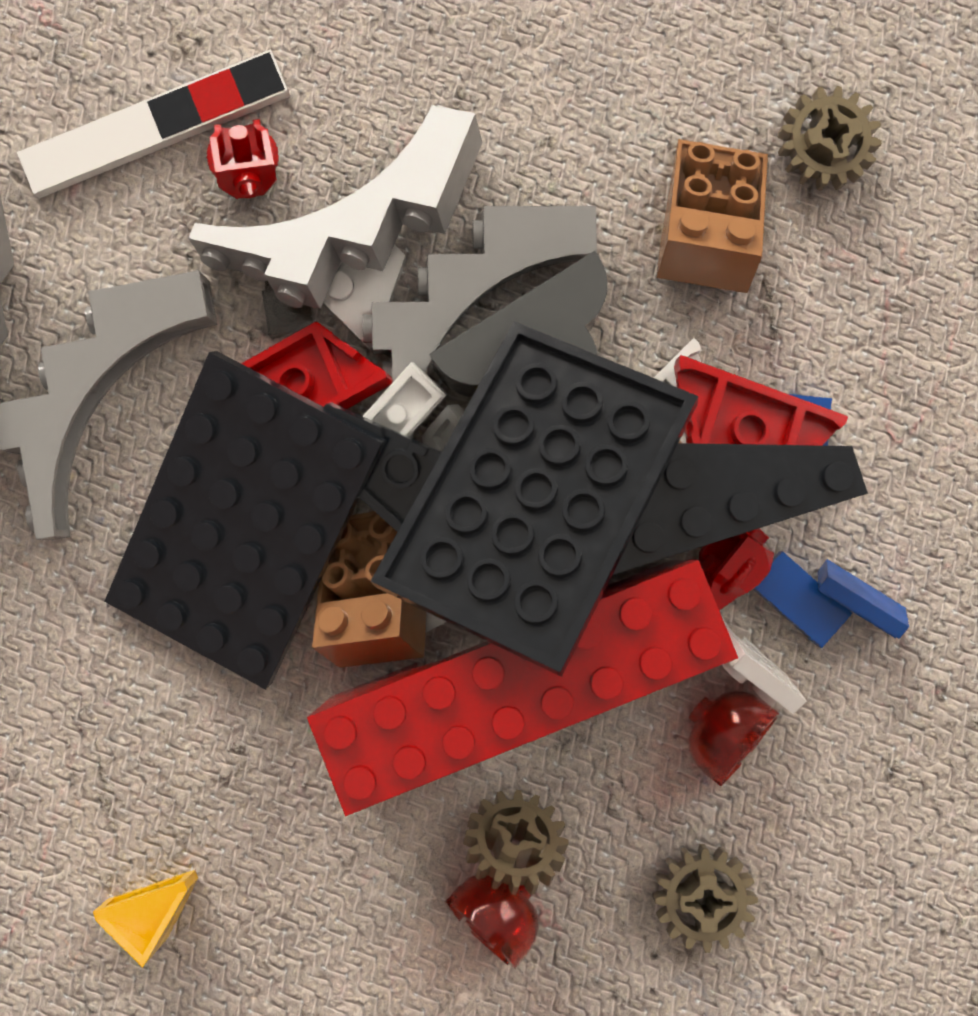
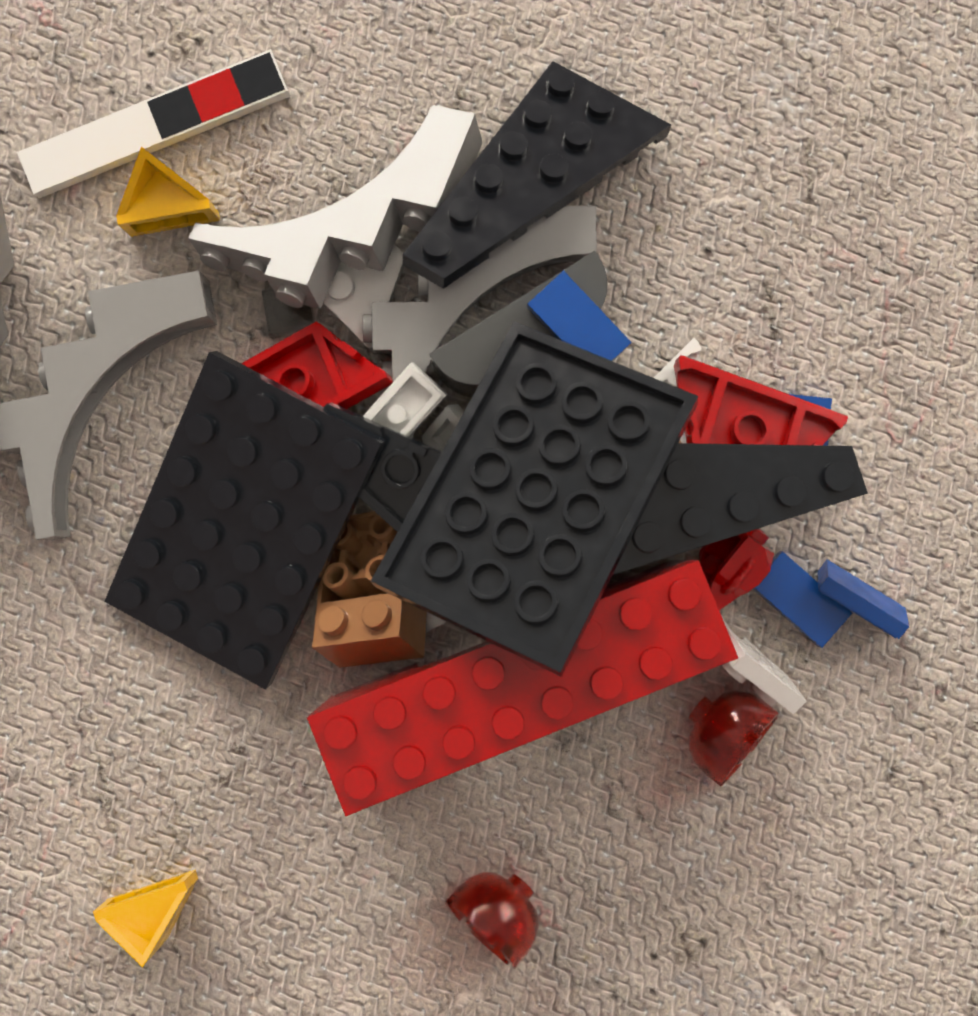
(160, 200): none -> yellow slope
(243, 159): red hand -> none
(522, 821): dark tan gear -> none
(535, 165): none -> black wing
(577, 319): none -> blue tile
(714, 217): medium nougat slope -> none
(724, 899): dark tan gear -> none
(838, 120): dark tan gear -> none

